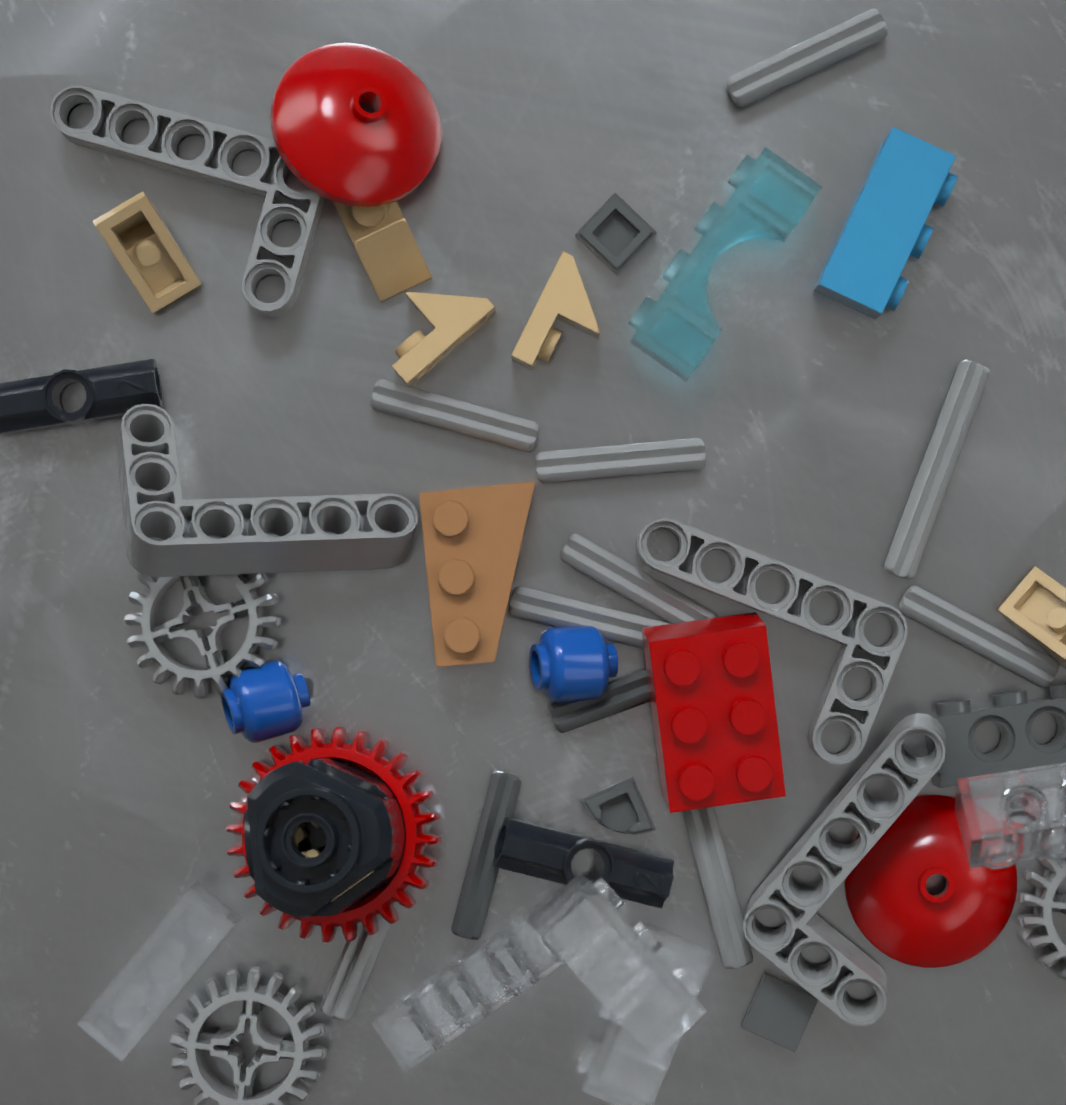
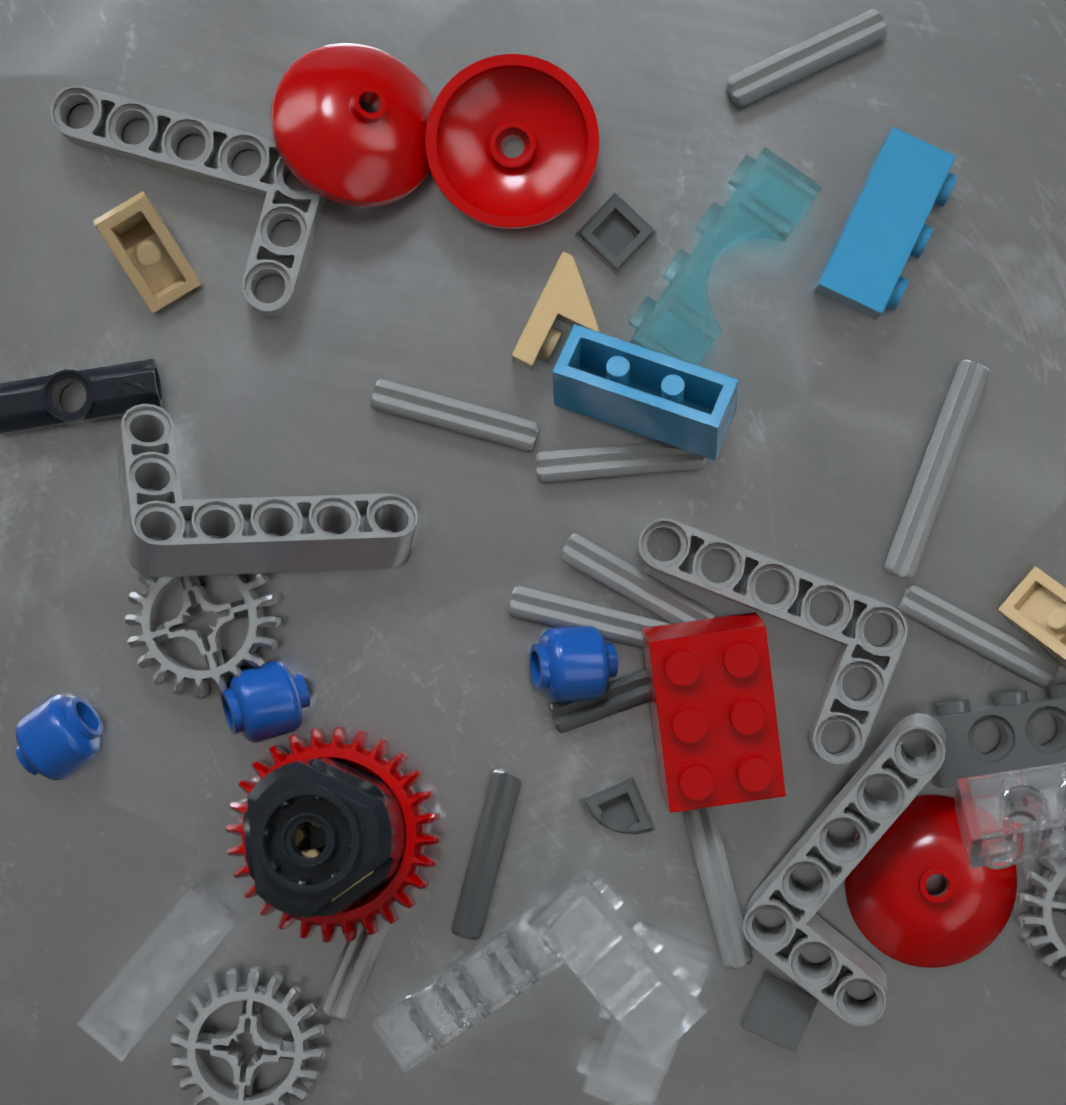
(58, 737): none -> blue head
(385, 248): tan slope -> none
(452, 322): tan slope -> none
(471, 565): medium nougat wedge -> none
(504, 101): none -> red dish
(549, 854): black piece -> none
(645, 391): none -> dark azure brick

